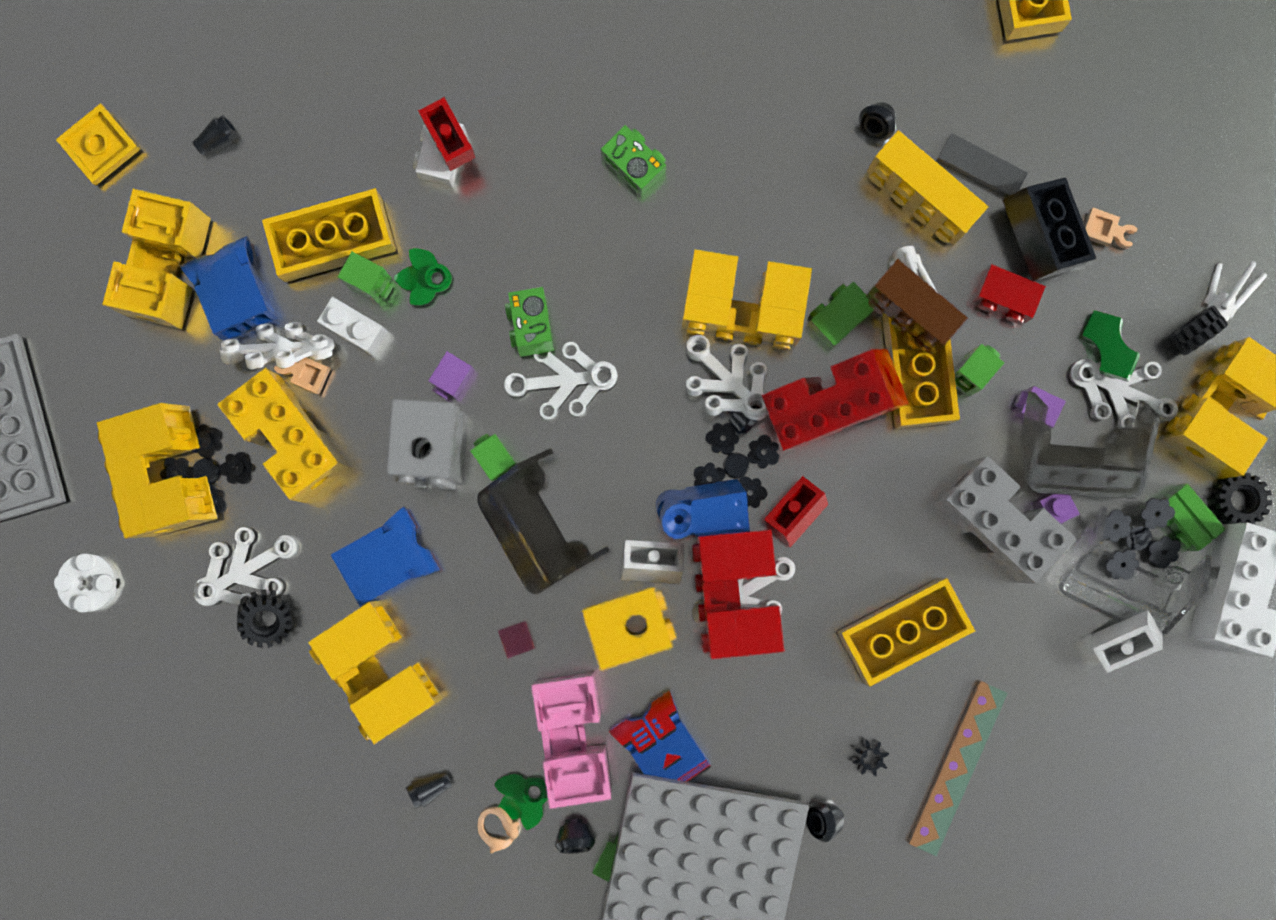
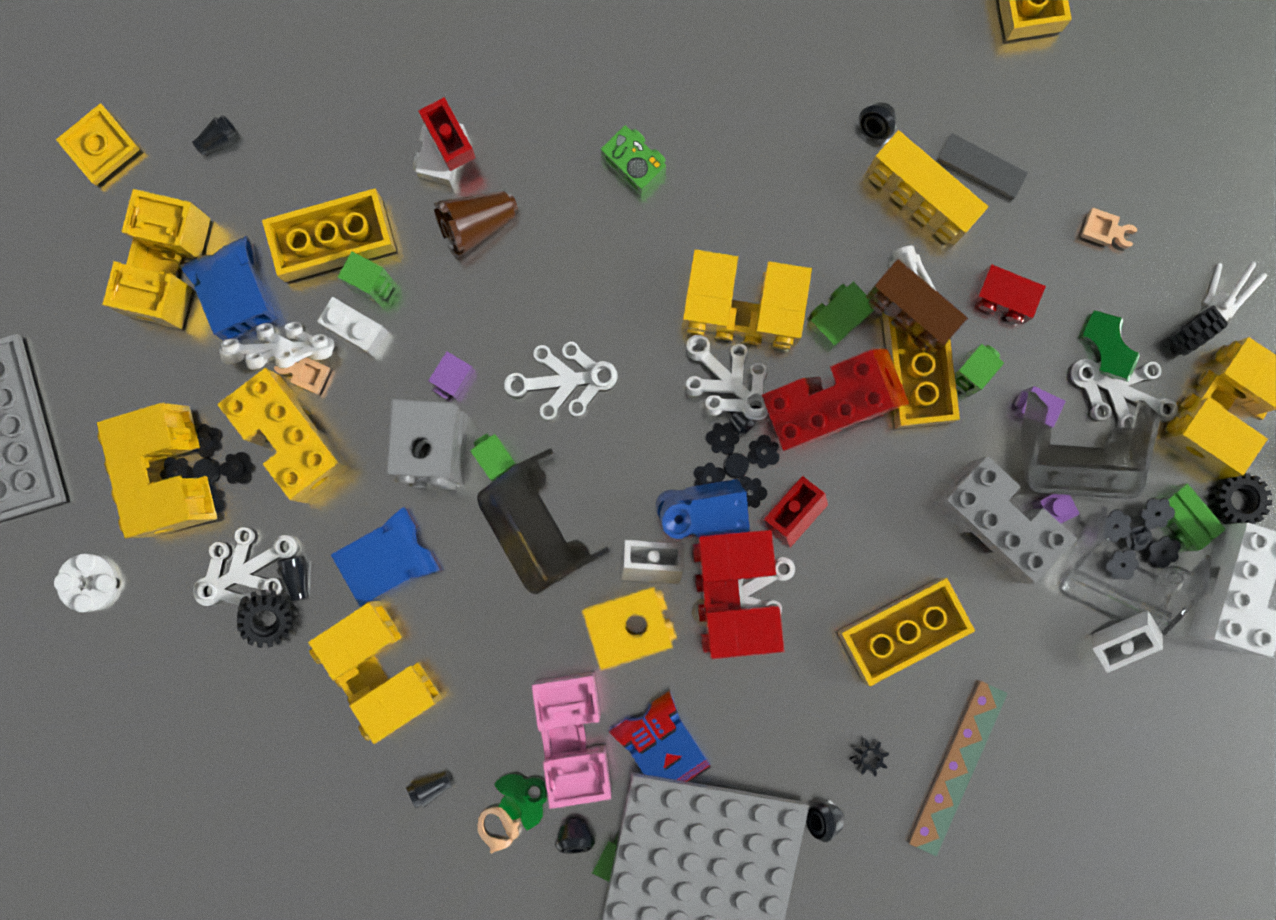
(293, 577): none -> black cone
(420, 276): green plate -> none
(473, 218): none -> reddish brown cone
(516, 639): clear pink tile -> none
(530, 322): bright green brick -> none
(1049, 229): black brick -> none

